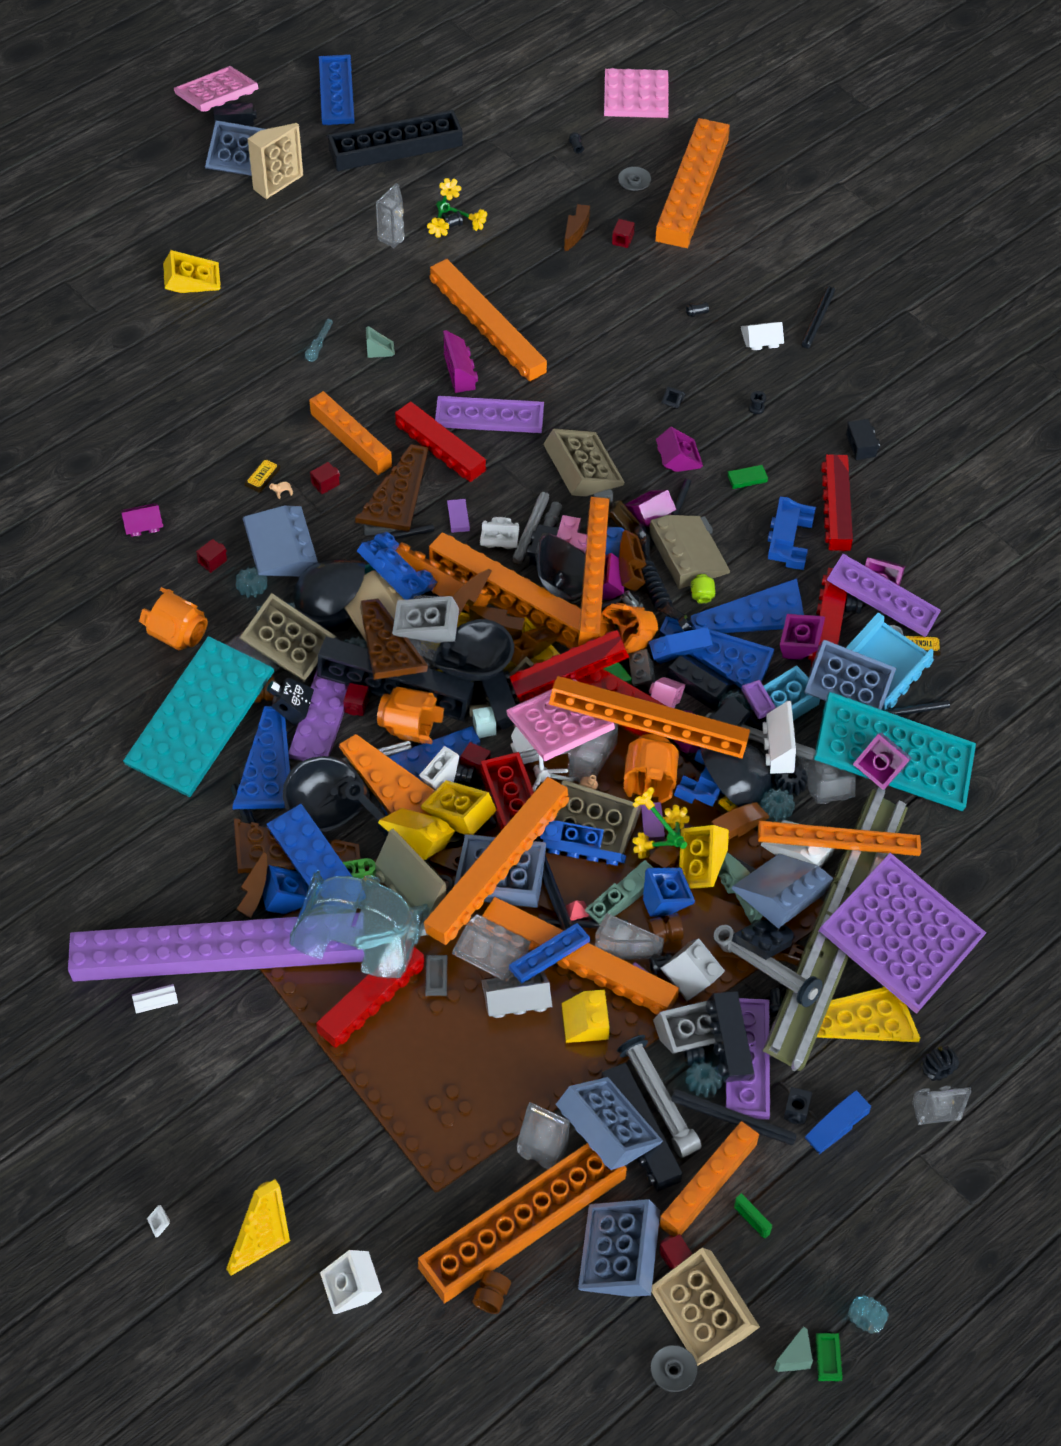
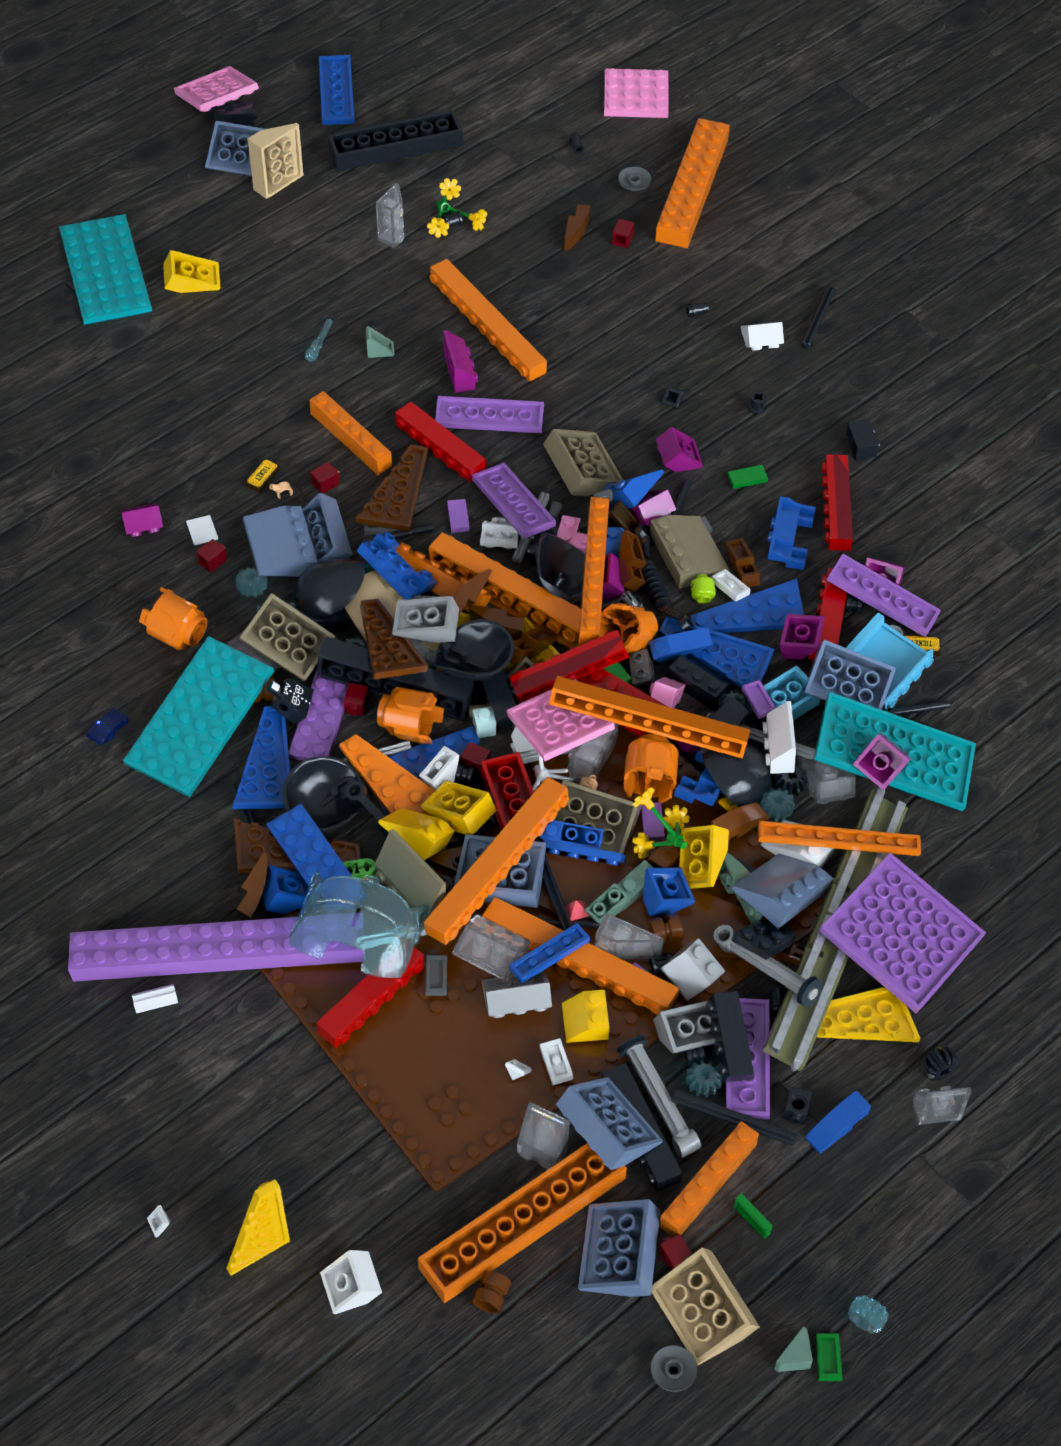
(105, 269): none -> teal plate
(106, 726): none -> clear blue slope
(202, 529): none -> white sticker
(326, 529): none -> sand blue slope
(514, 500): none -> medium lavender plate
(517, 1069): none -> white slope
(556, 1061): none -> white plate
(634, 489): none -> blue slope
(730, 585): none -> white plate
(743, 562): none -> reddish brown slope

